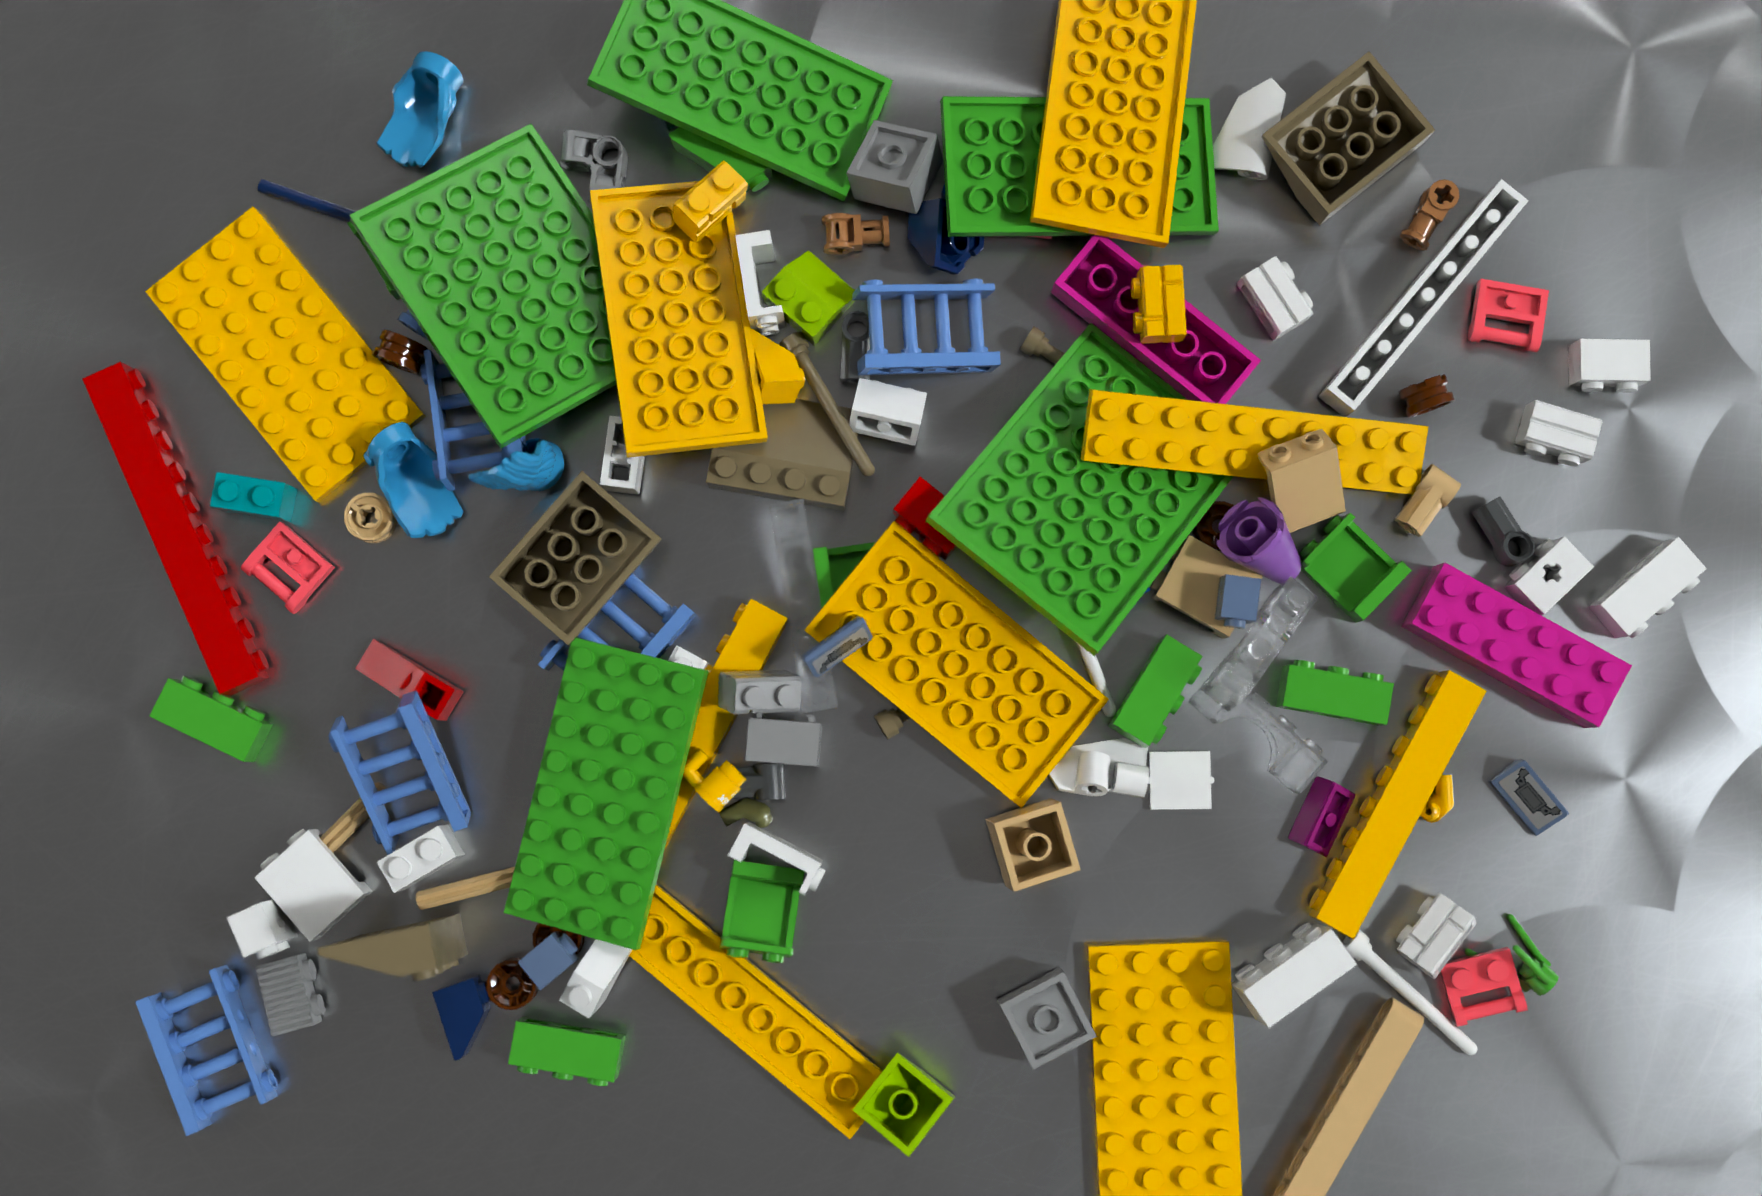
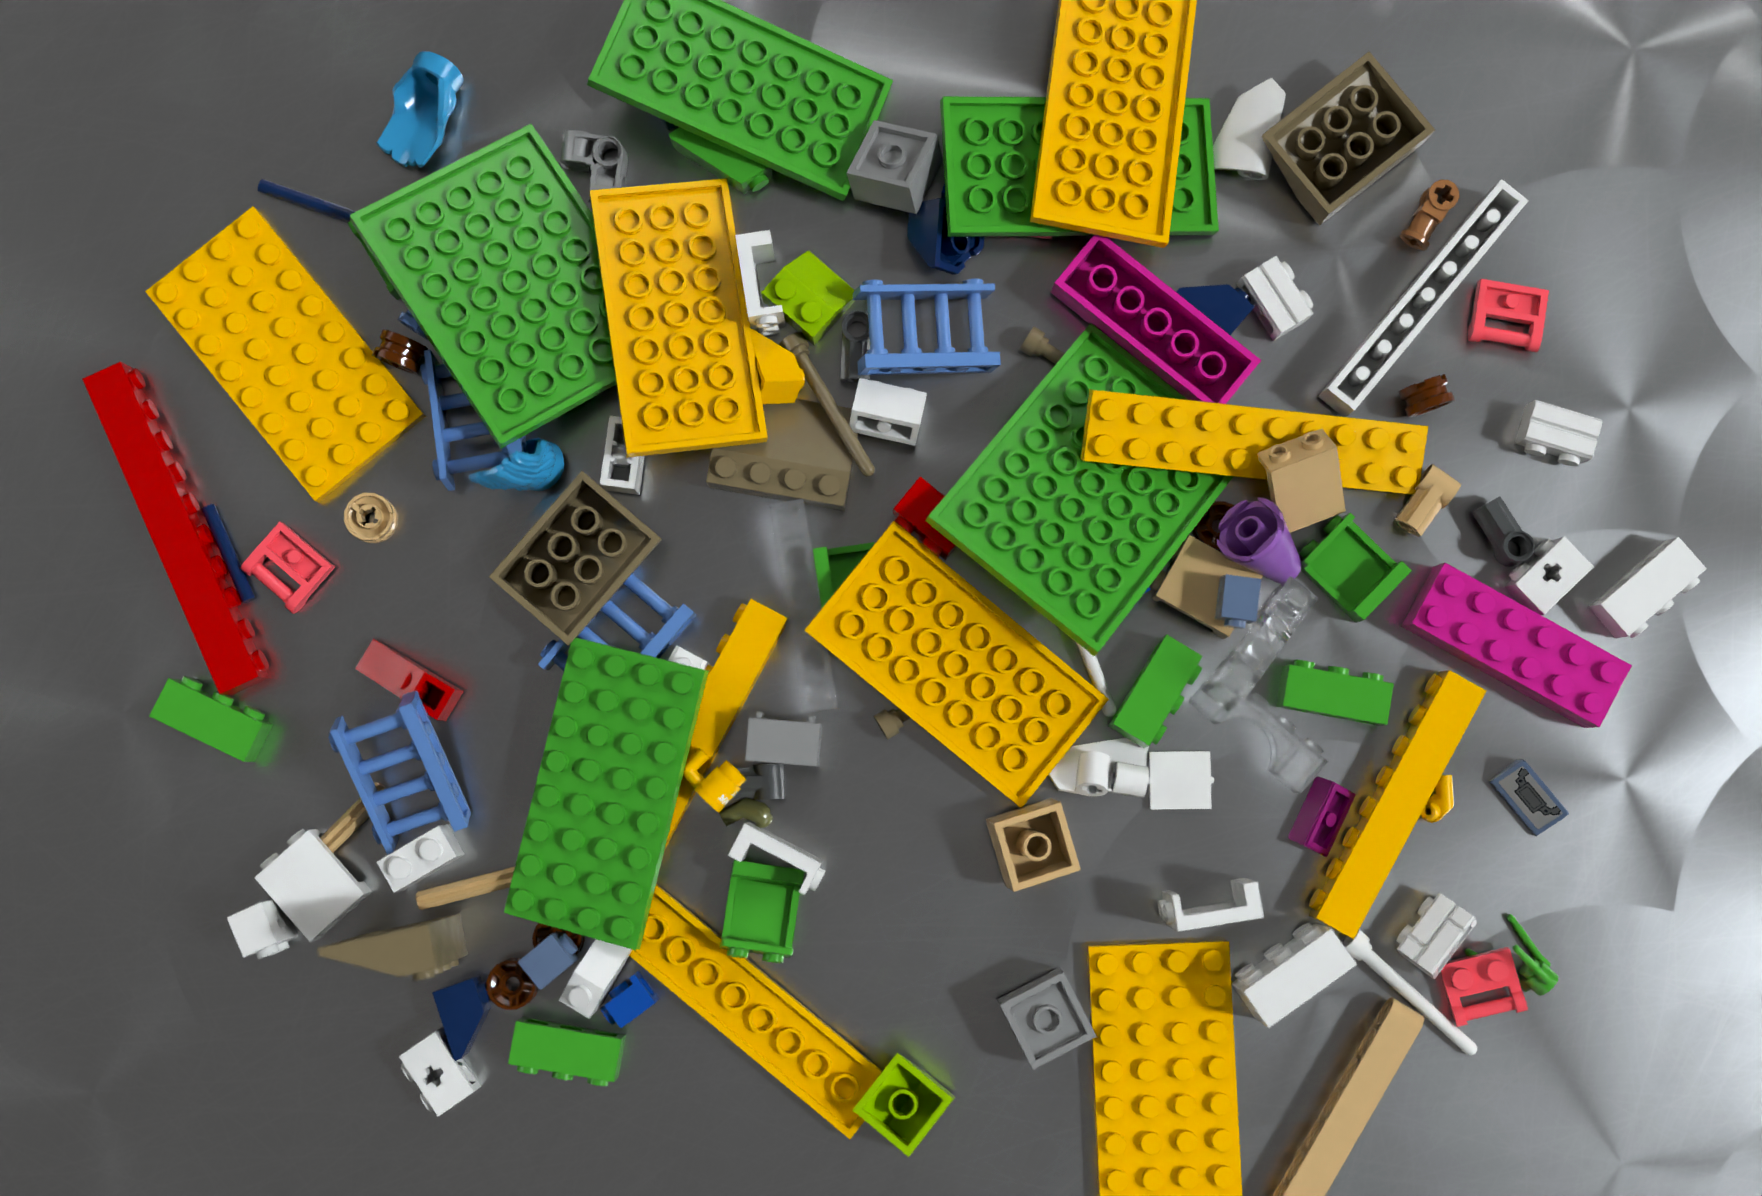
(183, 1077): medium blue fence -> none
(228, 553): none -> dark blue bar
(253, 497): teal brick -> none
(290, 994): light grey brick -> none
(409, 483): dark azure hair -> none
(450, 1087): none -> white brick
(629, 1001): none -> blue brick
(709, 201): yellow brick -> none
(759, 691): light grey brick -> none
(837, 646): slope -> none
(853, 233): medium nougat connector -> none
(1159, 304): yellow brick -> none
(1220, 304): none -> dark blue slope
(1244, 907): none -> white panel
(1609, 364): white brick -> none

